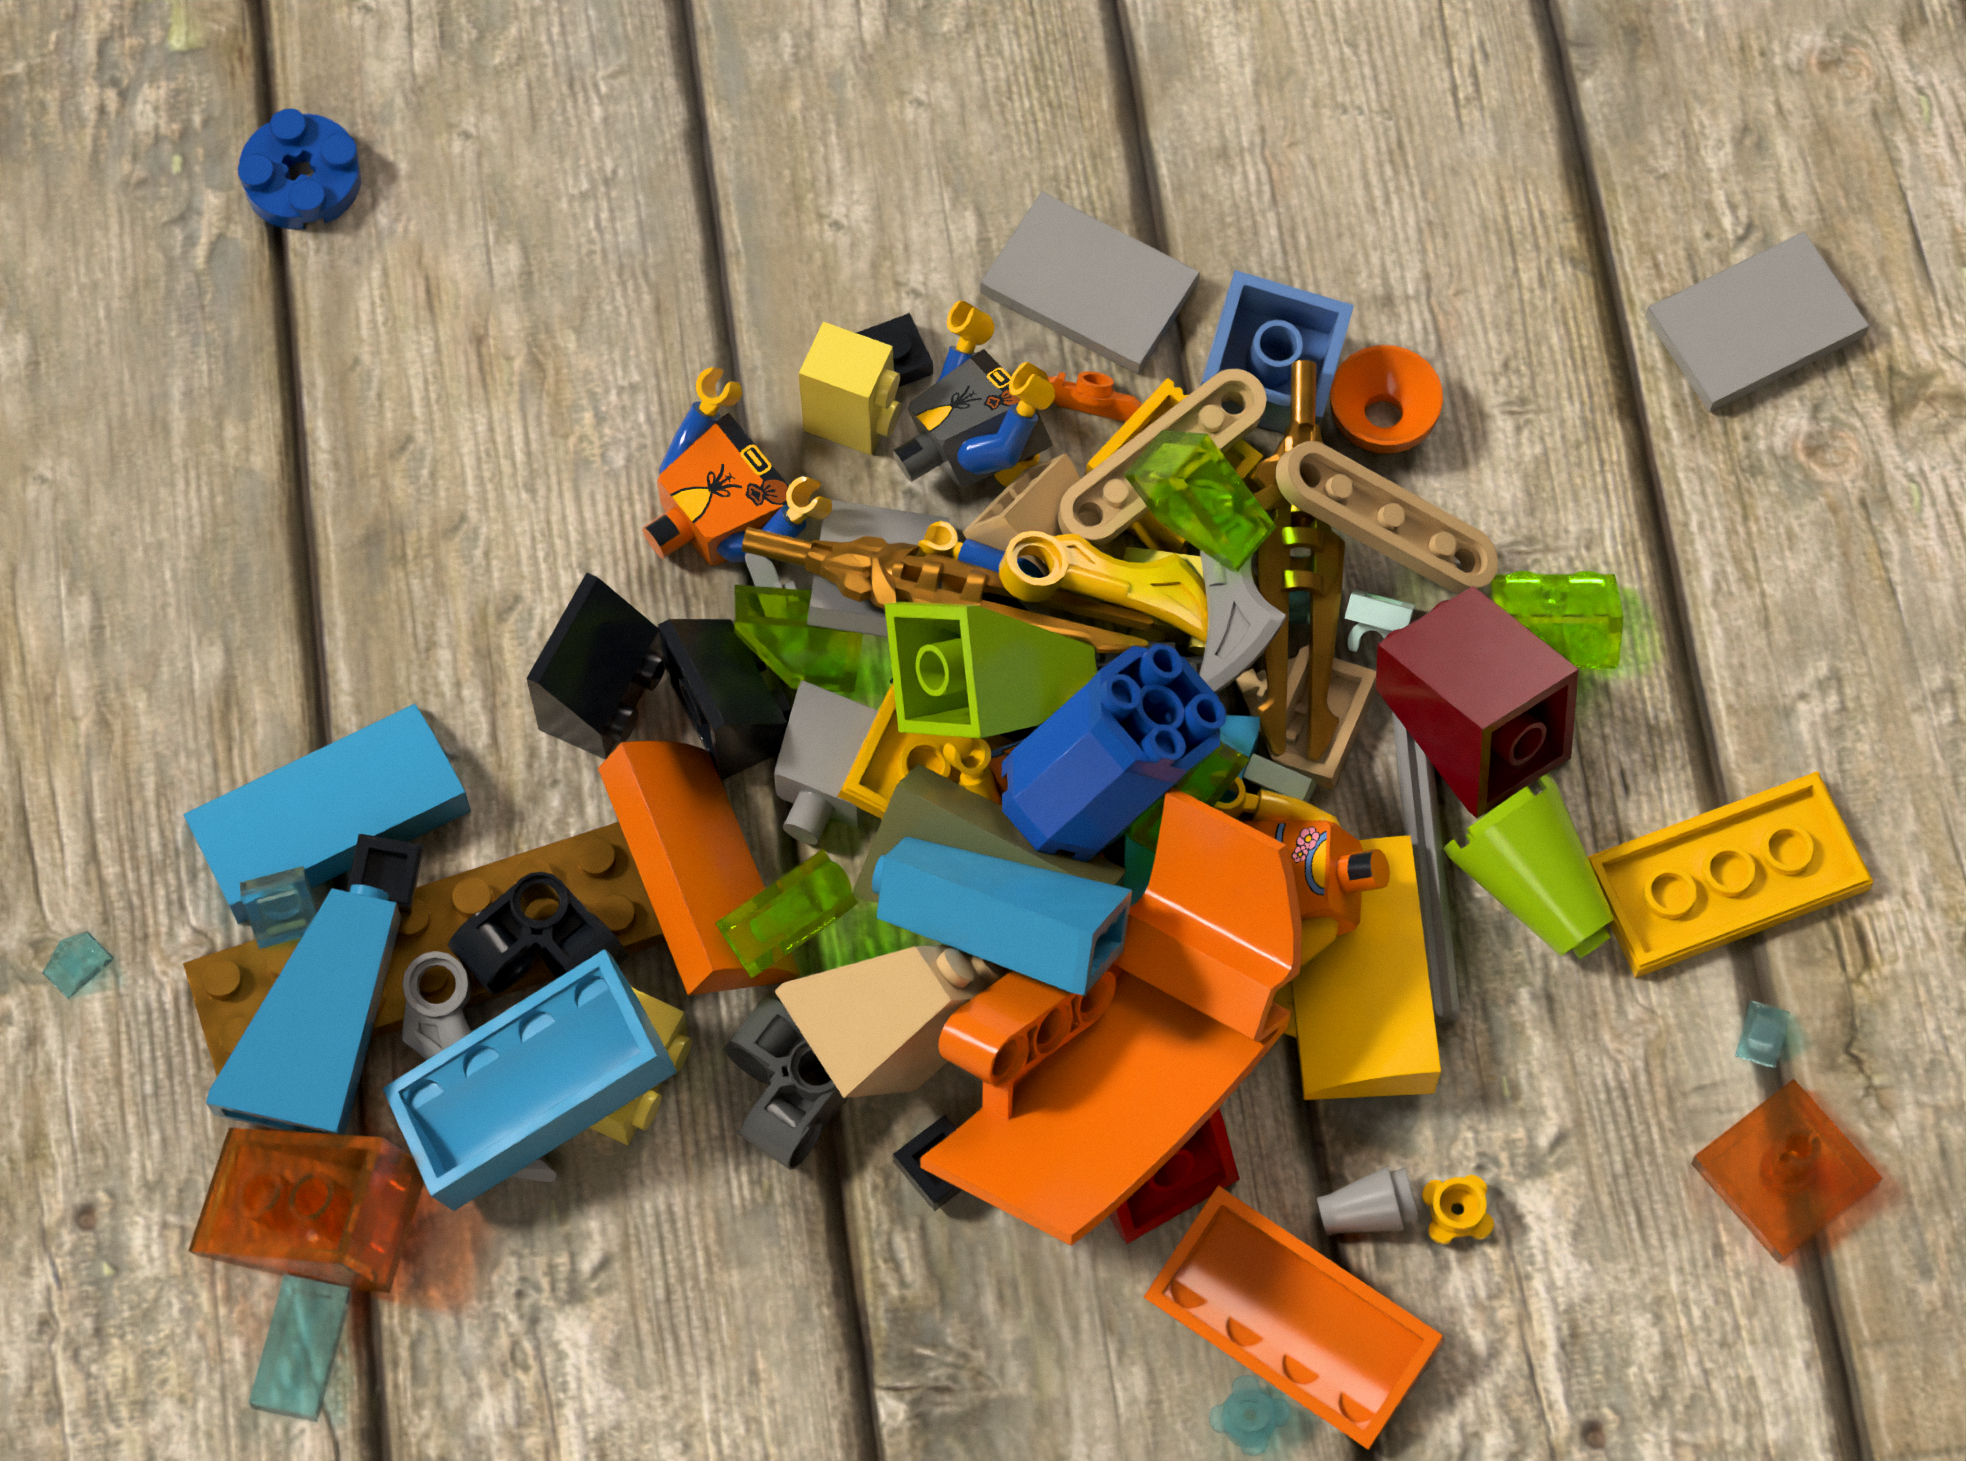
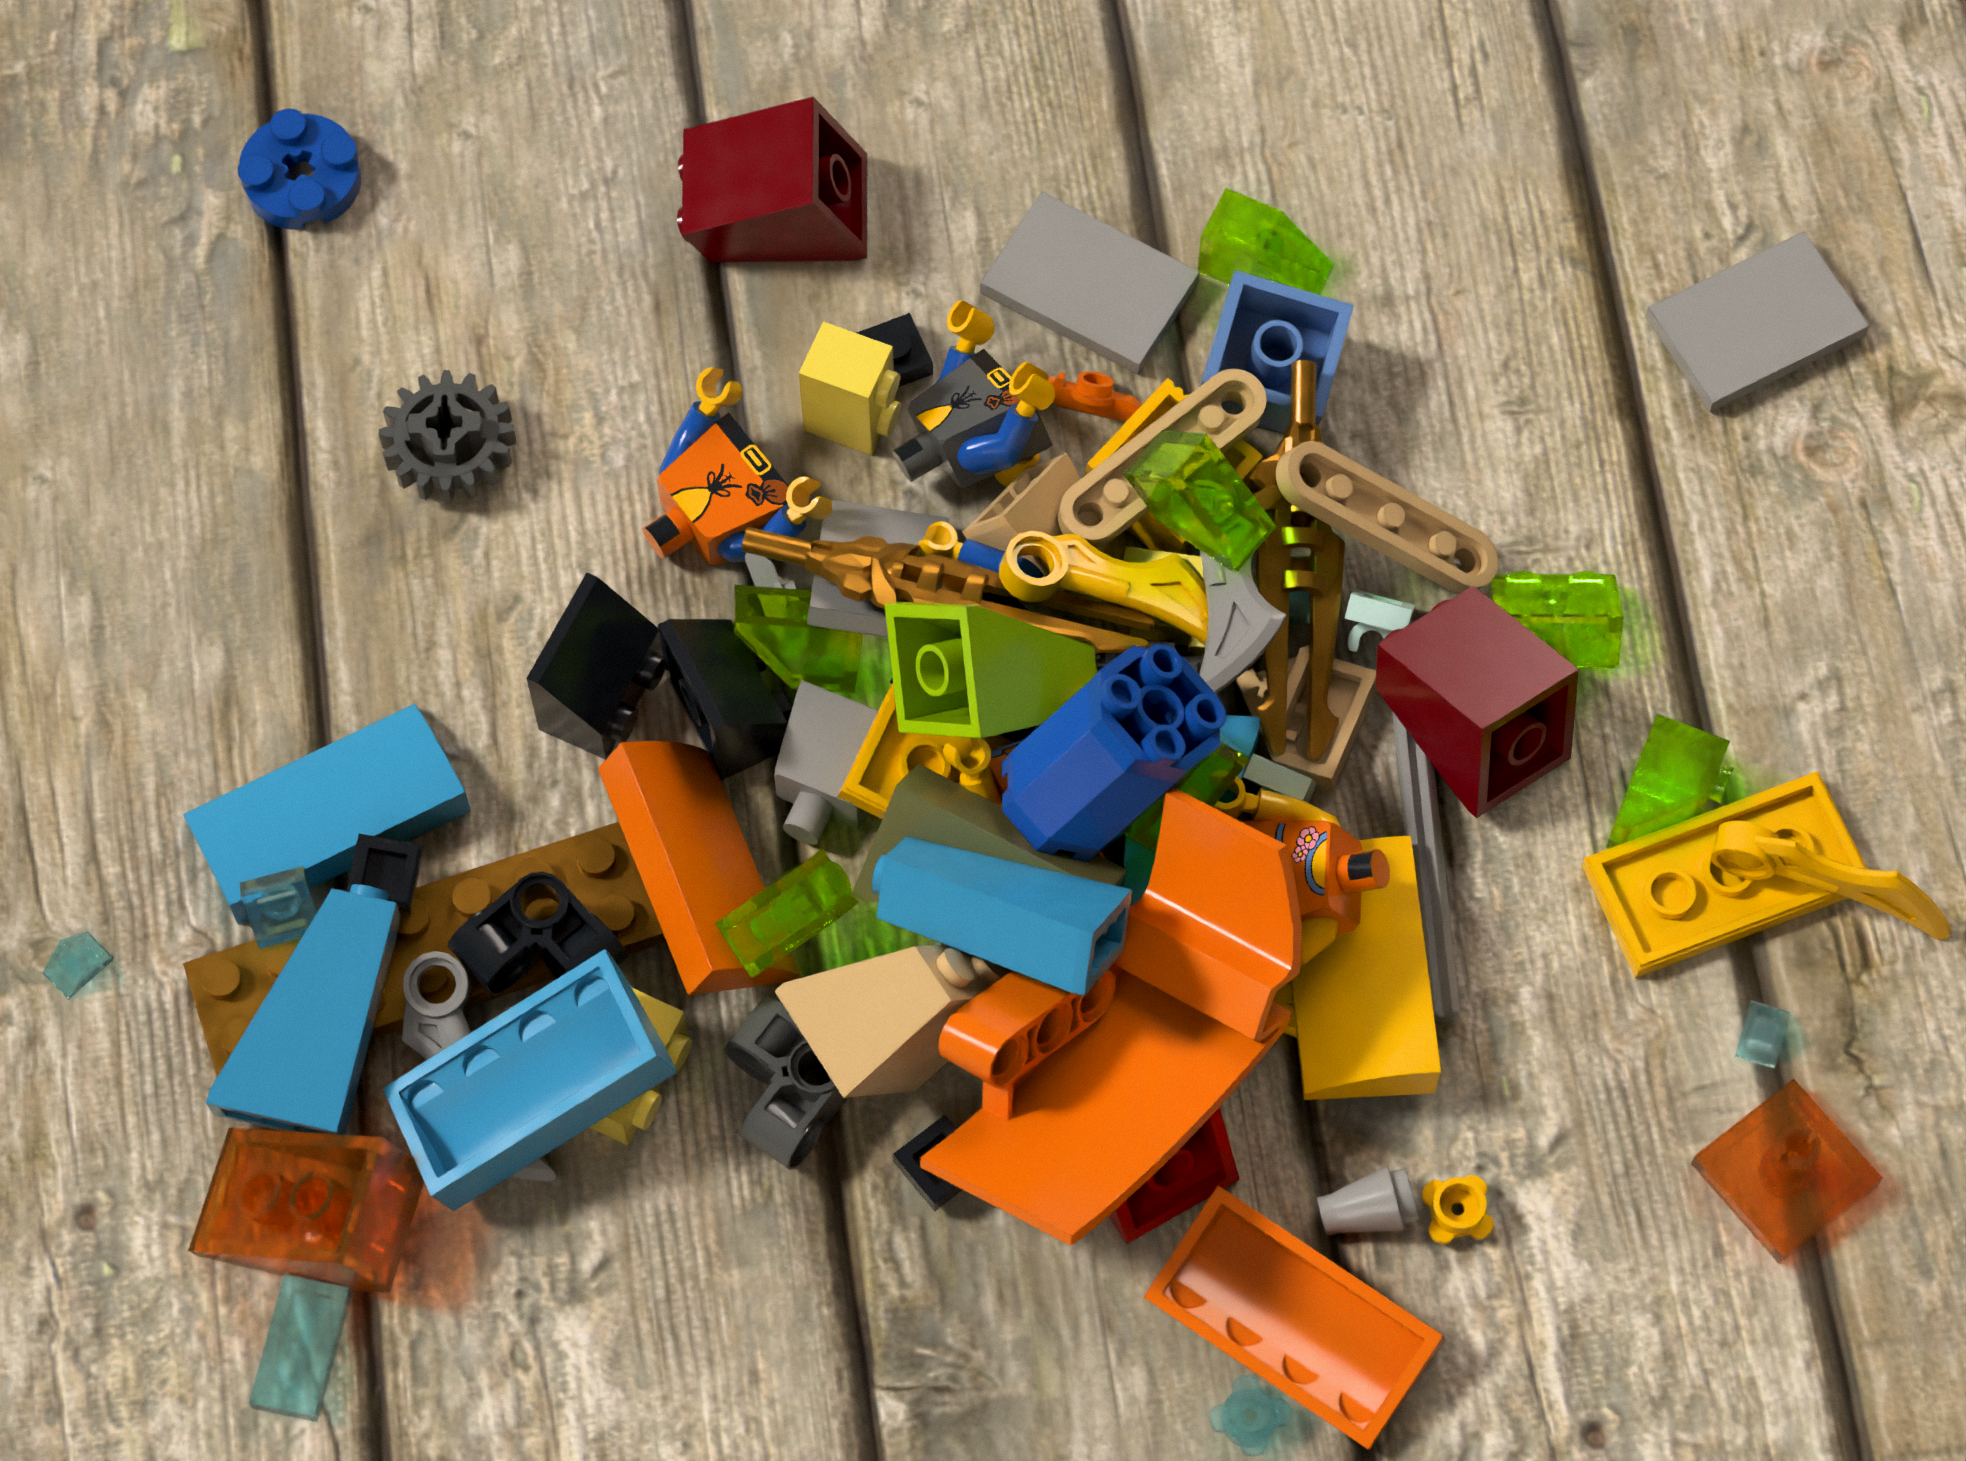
(473, 442): none -> dark grey gear
(774, 187): none -> dark red slope
(1261, 243): none -> clear neon green slope
(1389, 376): orange piece -> none
(1538, 869): lime cone -> none
(1671, 780): none -> clear neon green slope
(1759, 853): none -> yellow piece

